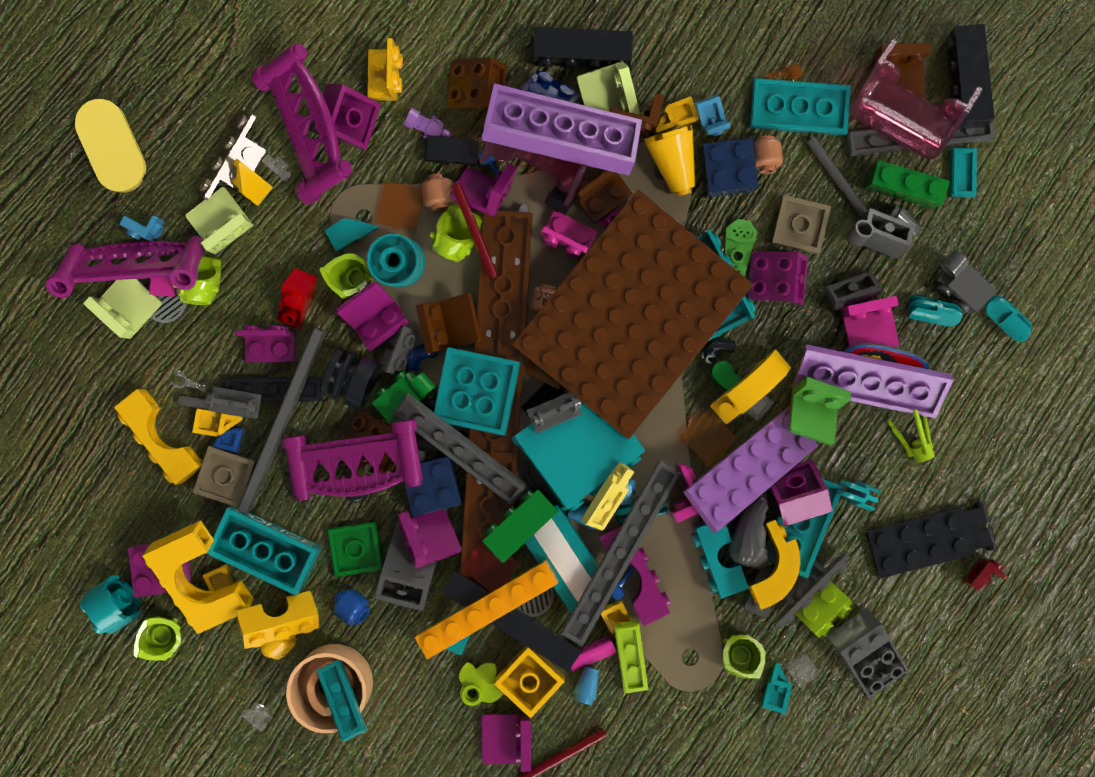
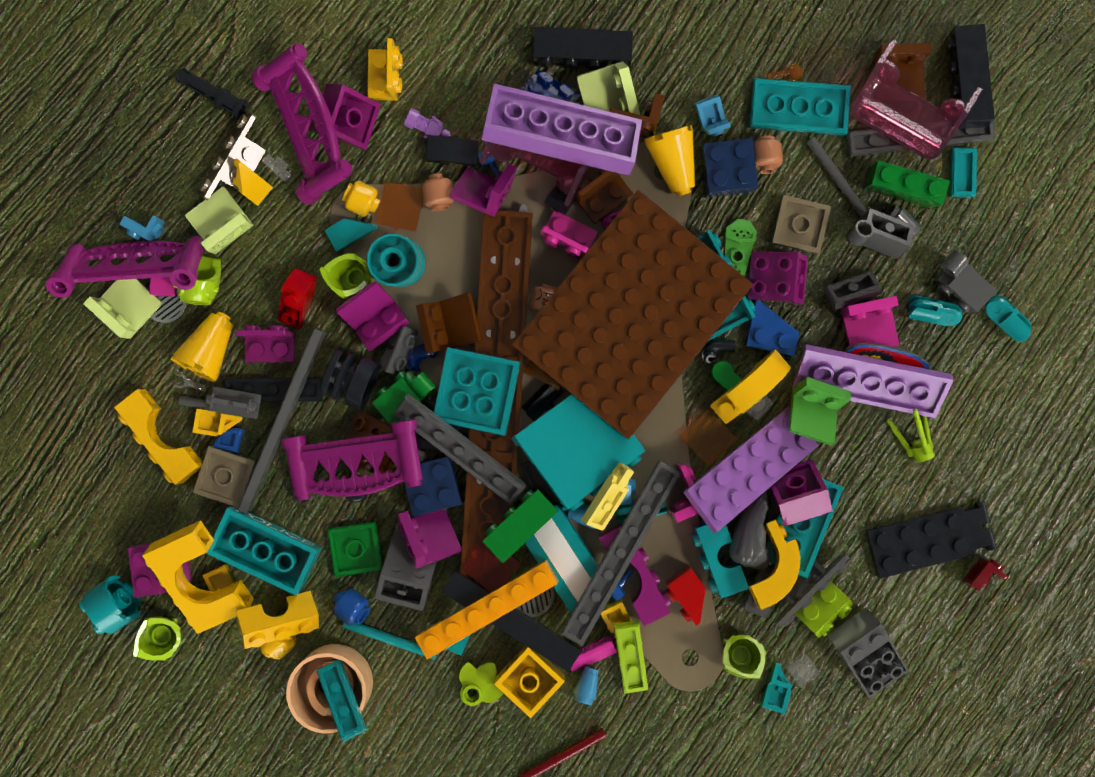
(110, 145): light yellow tile -> none
(205, 347): none -> yellow cone
(221, 97): none -> black pin
(258, 716): clear plate -> none
(361, 198): none -> yellow head
(386, 637): none -> teal bar
(452, 236): lime helmet -> none
(473, 82): reddish brown bracket -> none
(474, 230): dark red bar -> none
(507, 739): magenta bracket -> none
(554, 412): dark grey hinge -> none
(678, 115): yellow slope -> none
(689, 592): none -> red slope
(771, 332): none -> blue wing
(859, 493): teal arm -> none

